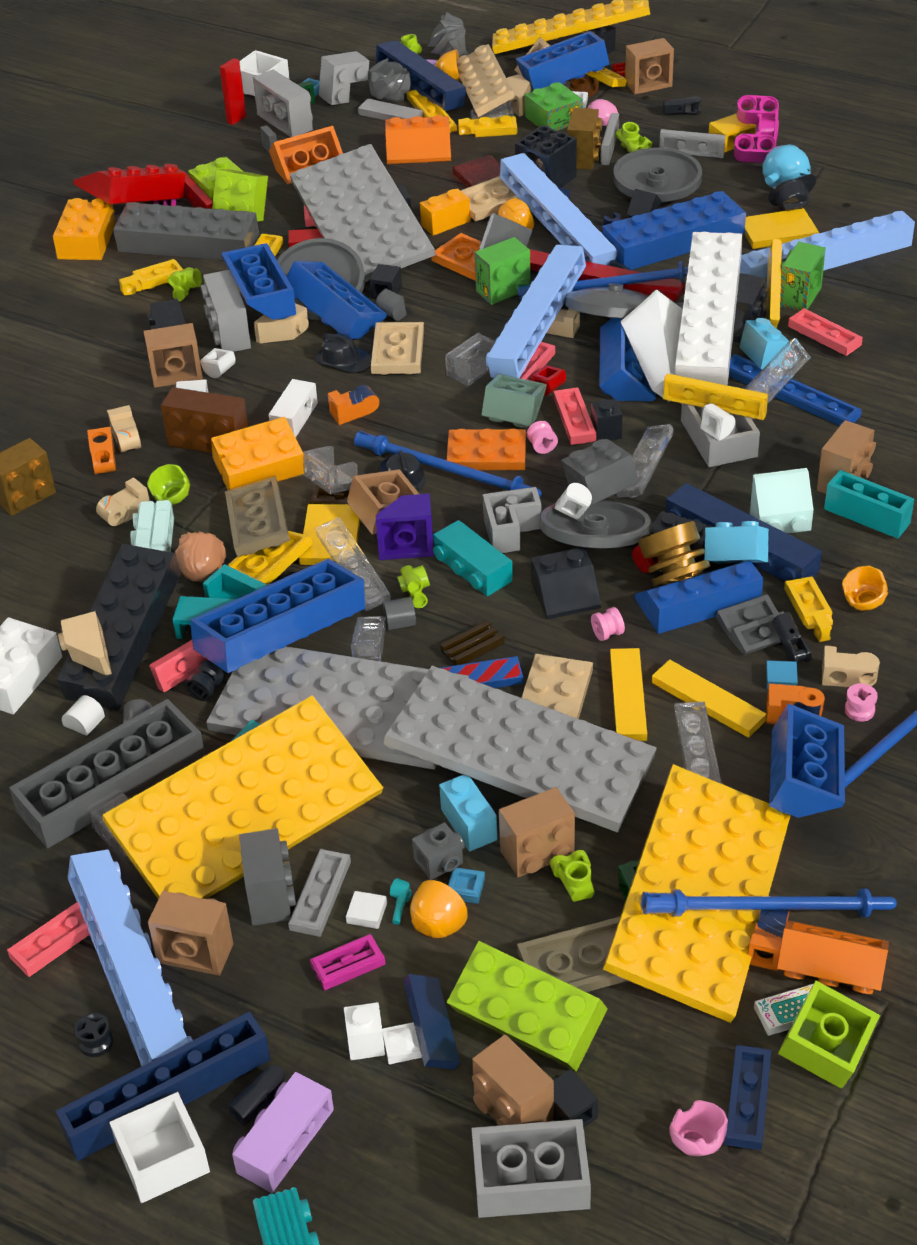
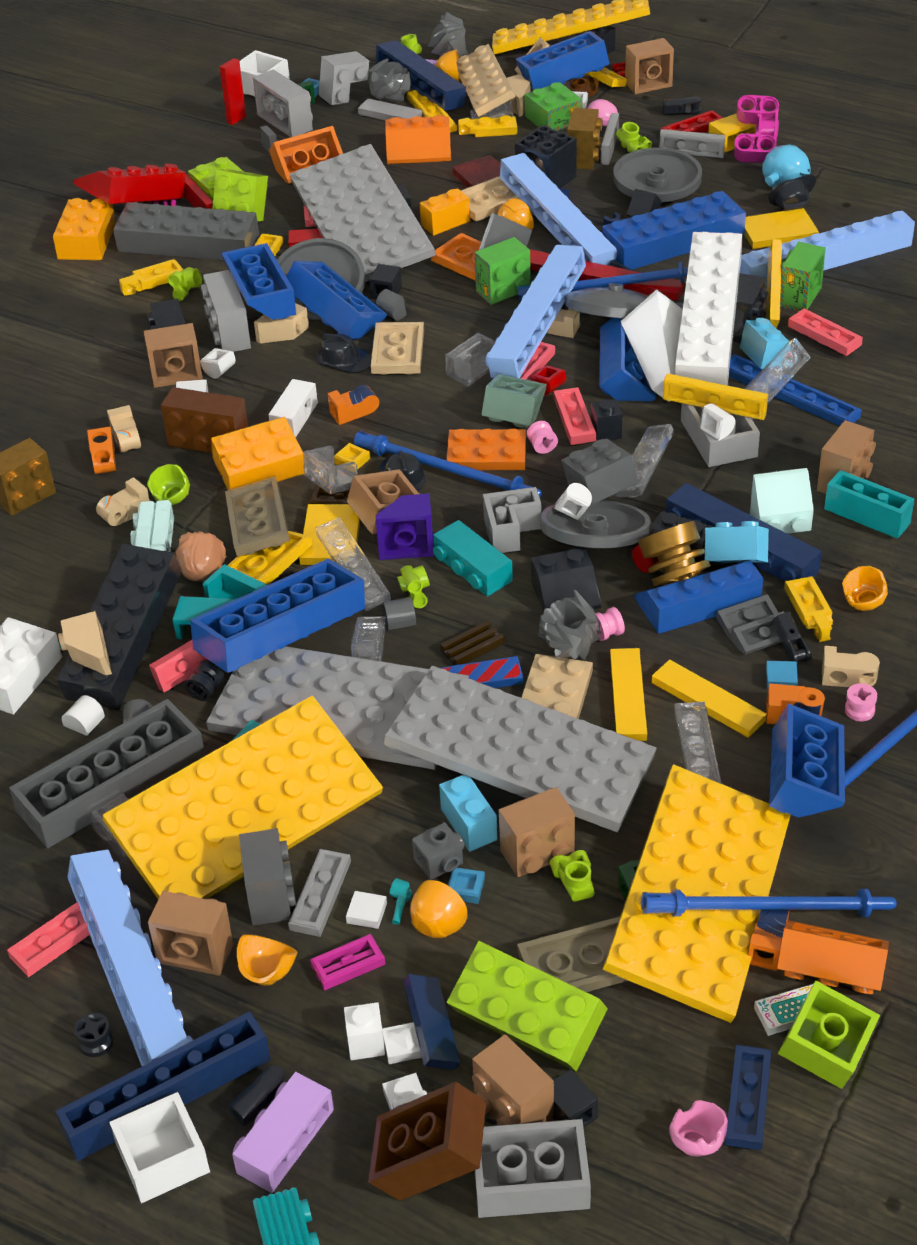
(264, 959): none -> light orange helmet
(352, 453): none -> yellow tile
(402, 1090): none -> white bracket
(428, 1141): none -> reddish brown brick
(569, 627): none -> dark grey hair
(695, 124): none -> red tile

